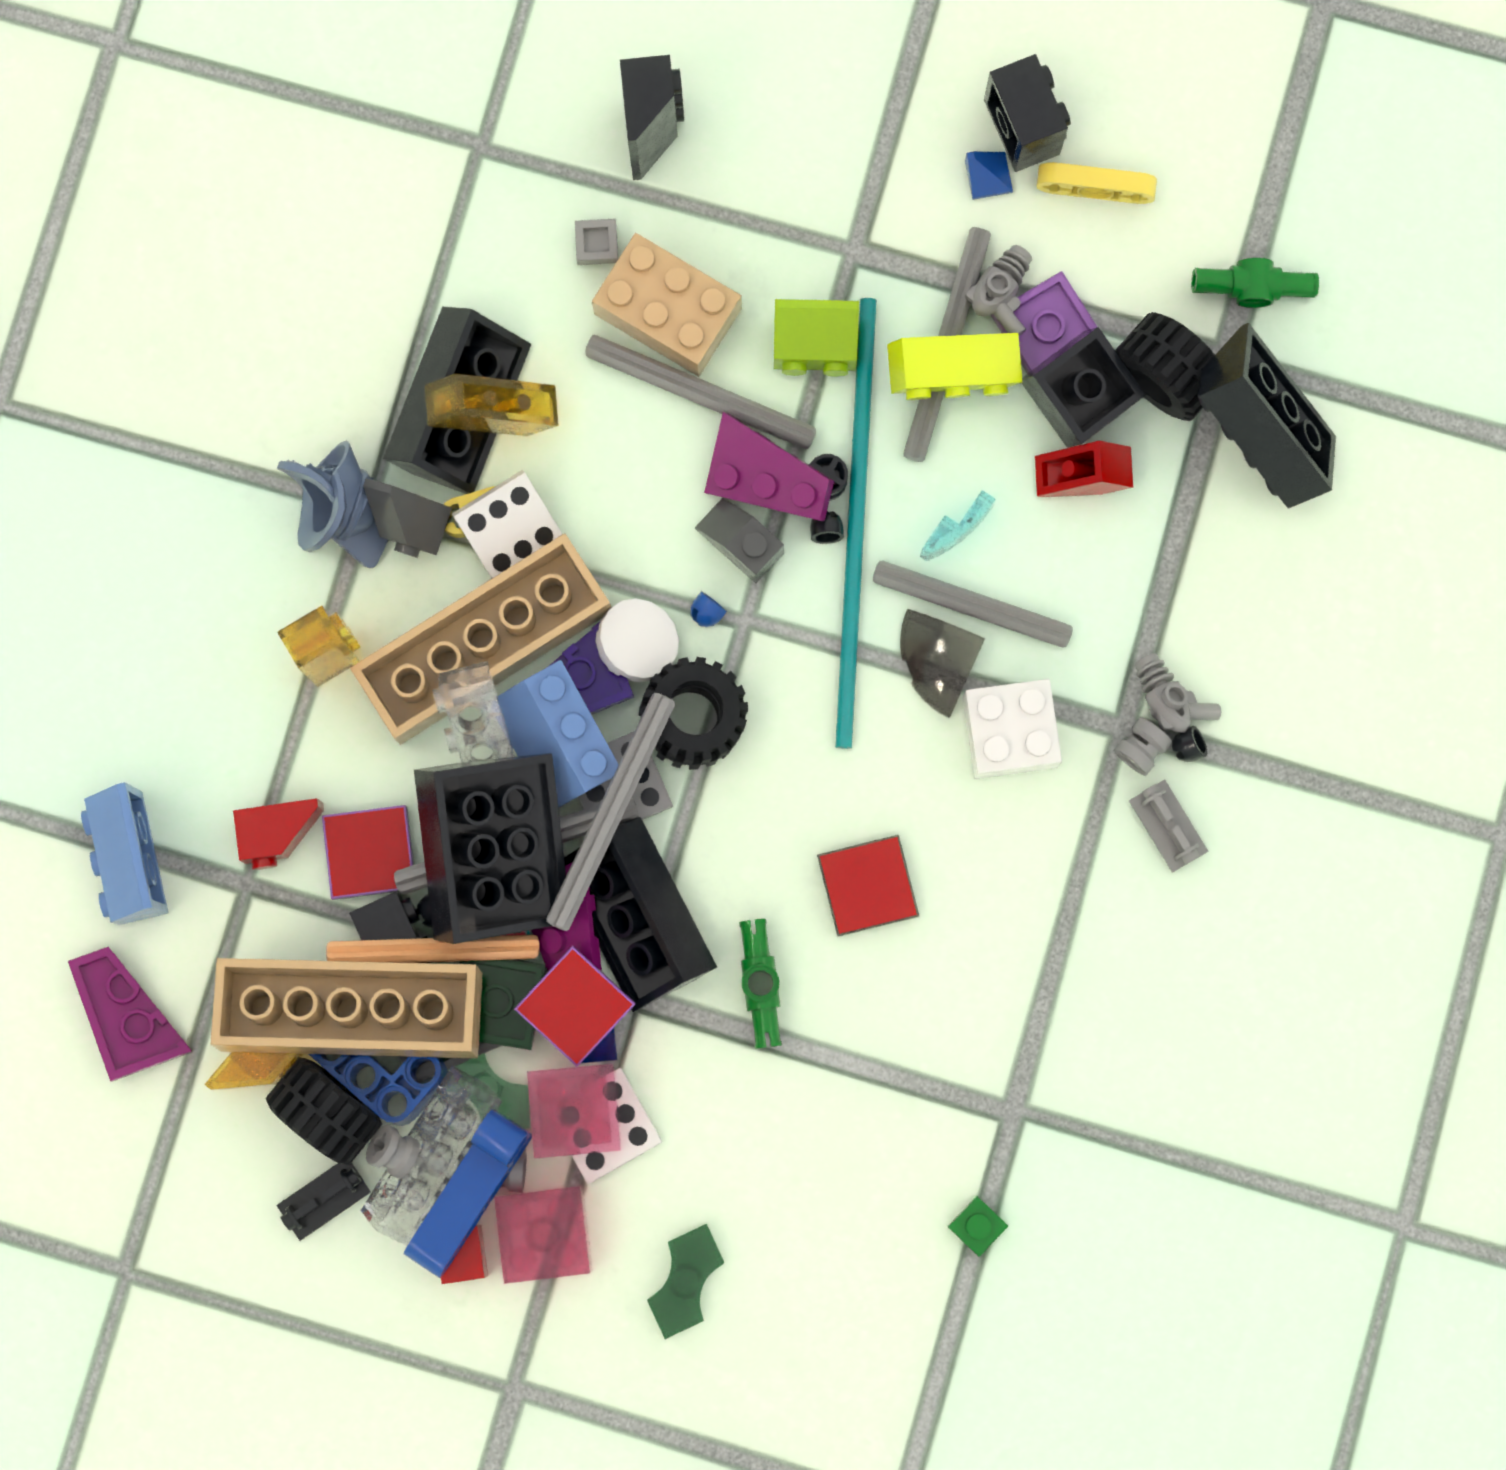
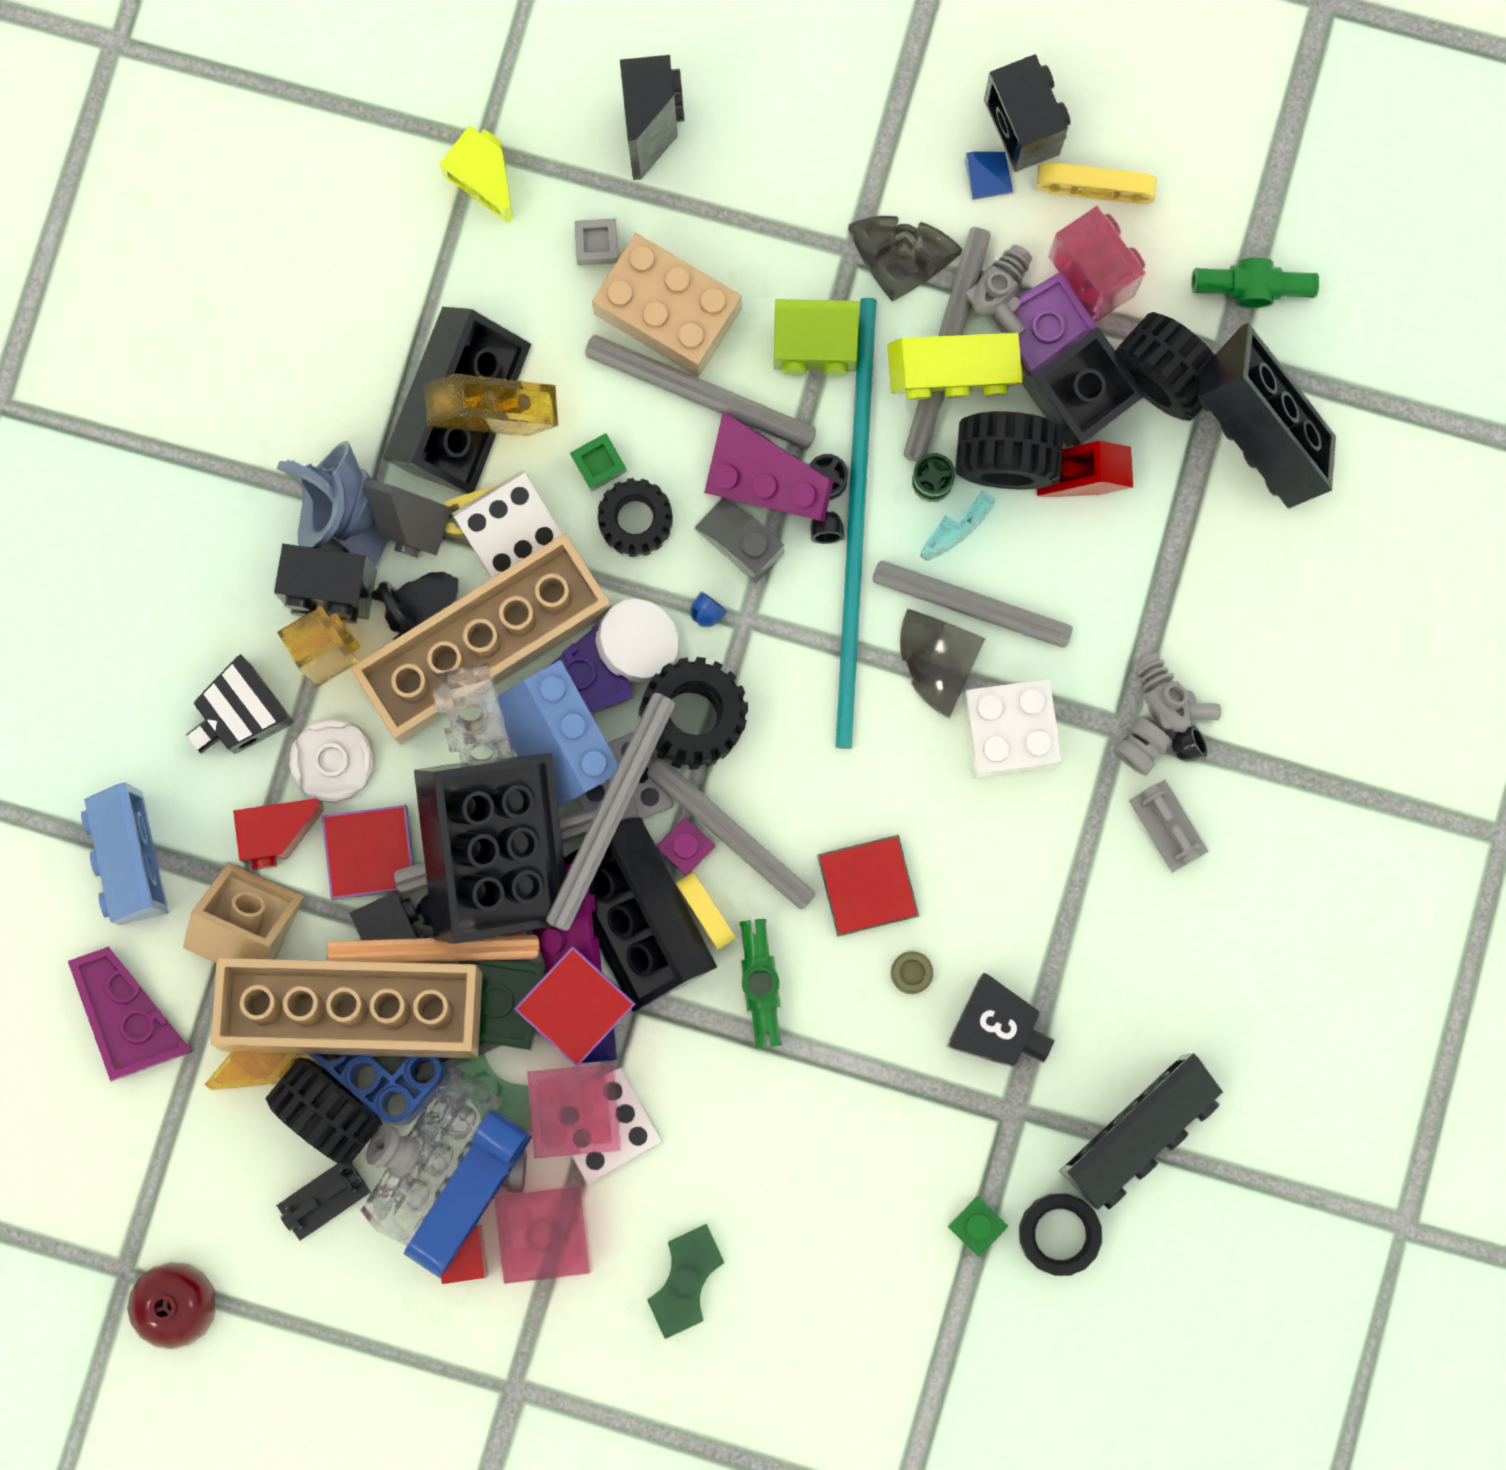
(190, 1301): none -> dark red cylinder
(237, 710): none -> black torso
(241, 917): none -> tan slope
(326, 579): none -> black brick
(331, 760): none -> white tile
(416, 600): none -> black piece
(480, 170): none -> neon yellow slope
(598, 462): none -> green plate
(628, 492): none -> black tyre
(685, 846): none -> magenta plate
(705, 910): none -> light yellow beam
(731, 833): none -> light grey axle
(902, 254): none -> clear smoke brick
(911, 972): none -> olive tile
(933, 469): none -> dark green wheel
(998, 1026): none -> black torso
(1009, 450): none -> black tyre
(1093, 1234): none -> black tyre
(1097, 262): none -> clear pink brick
(1141, 1131): none -> black slope

